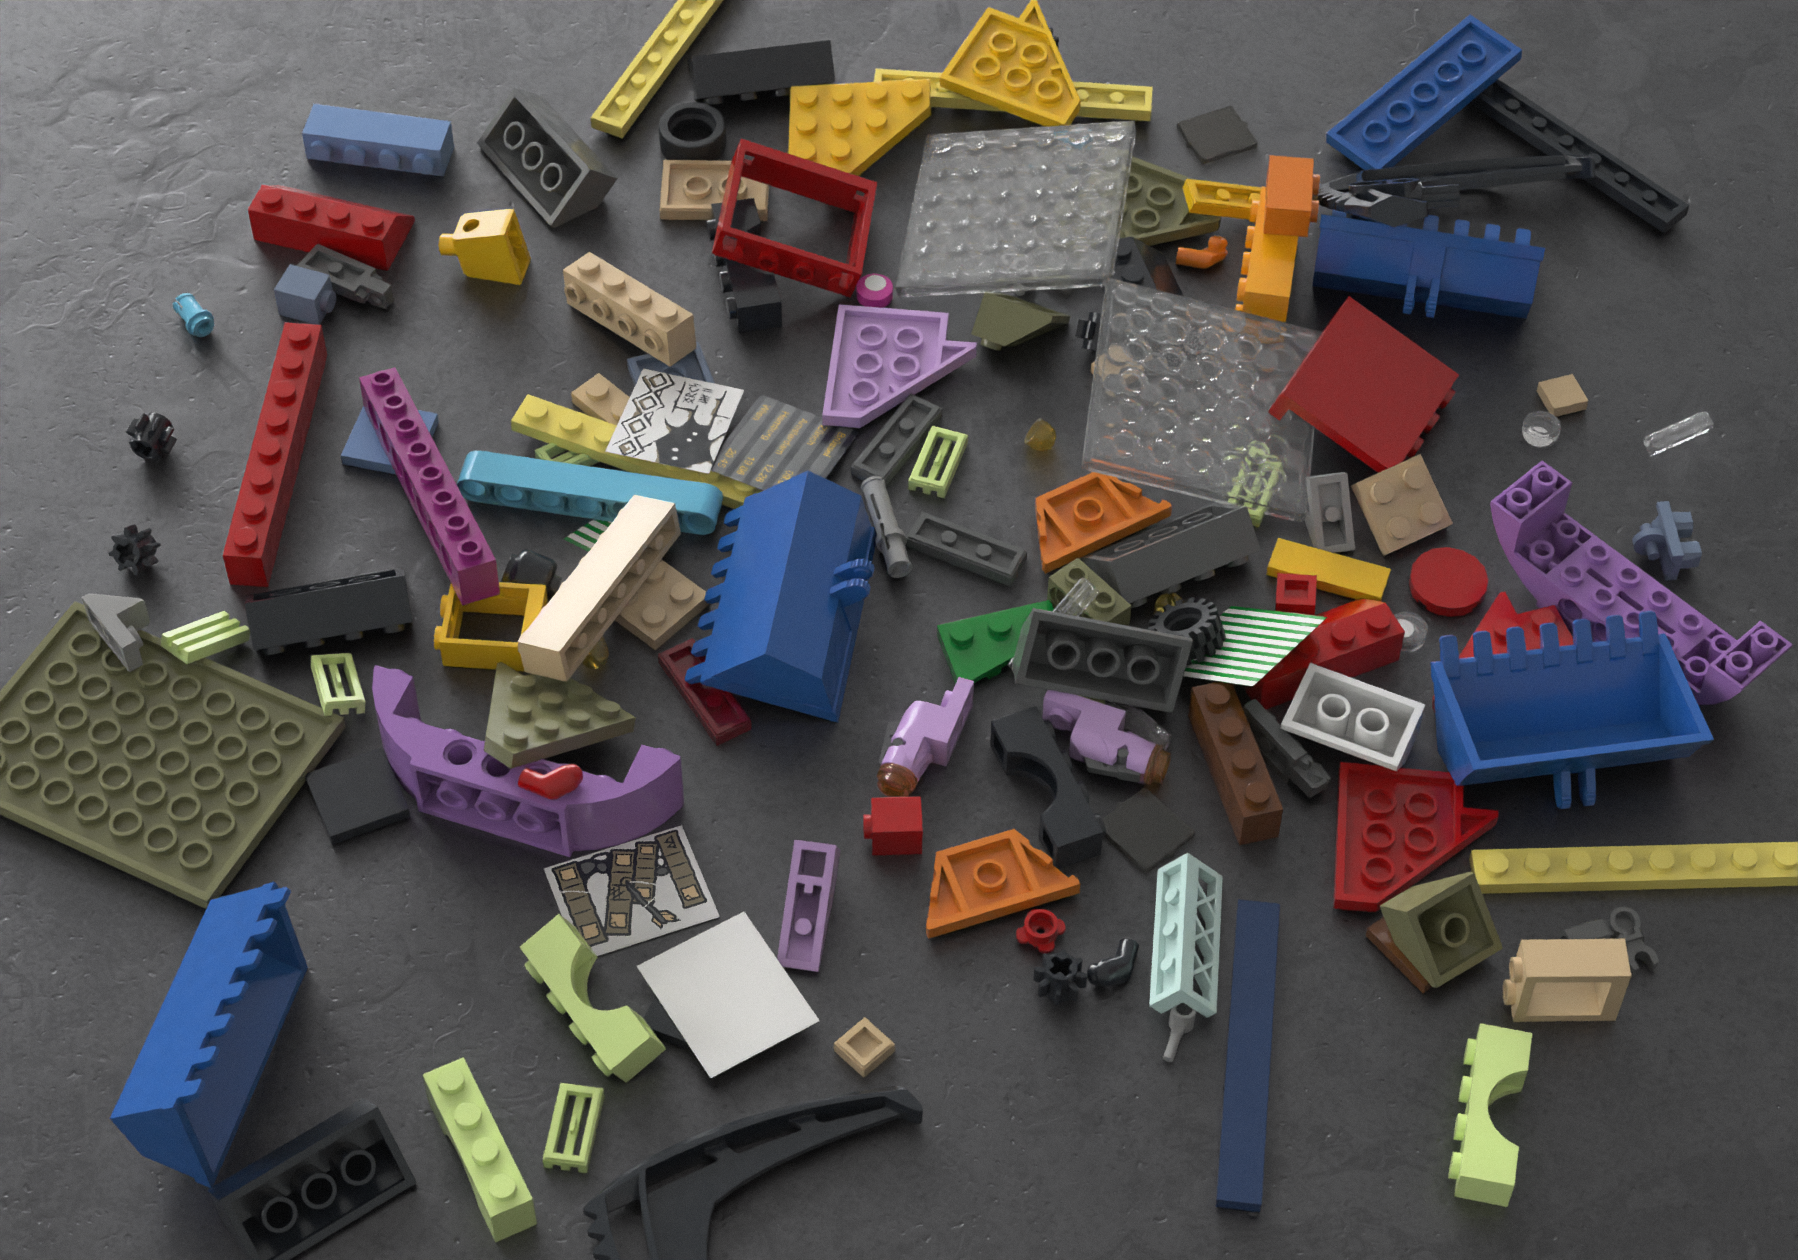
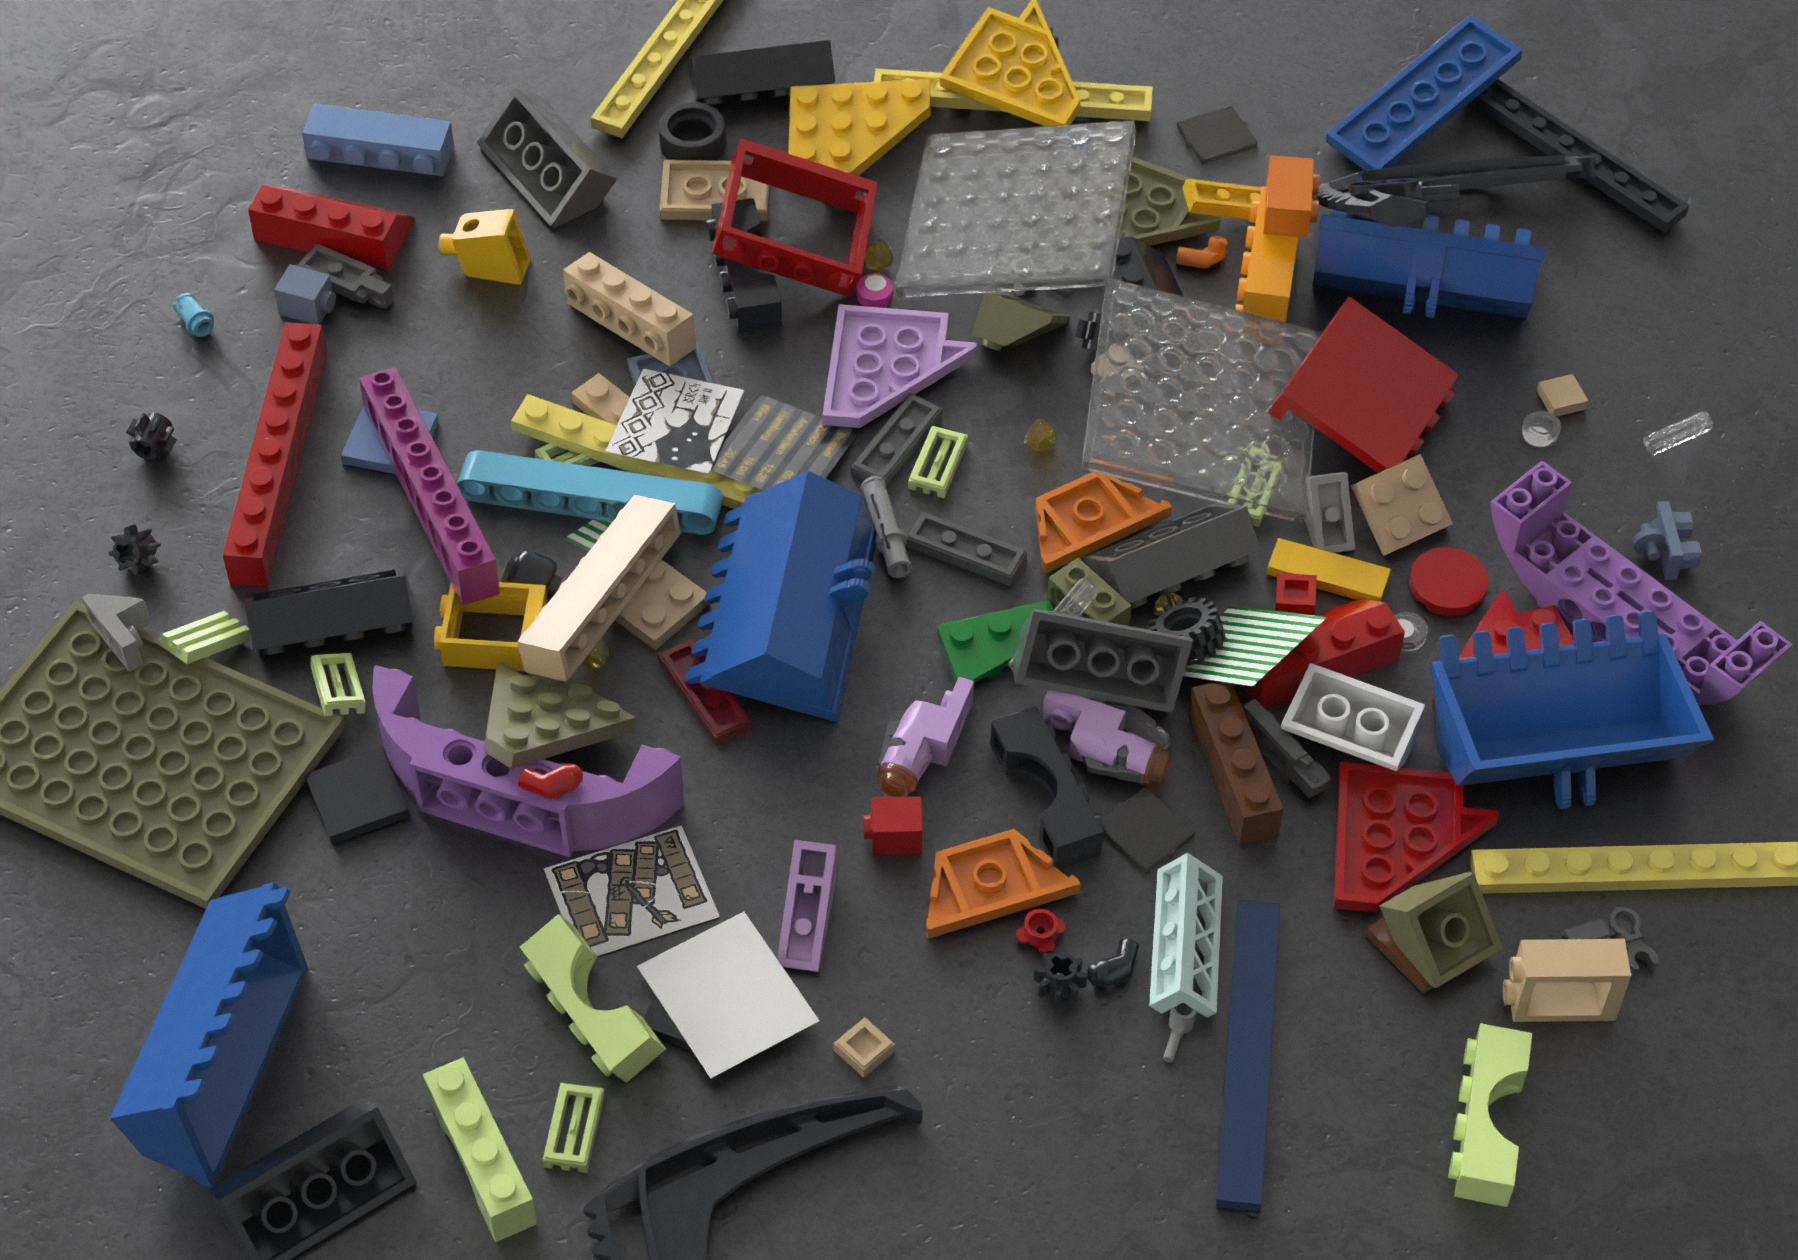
(878, 255): none -> clear yellow hinge

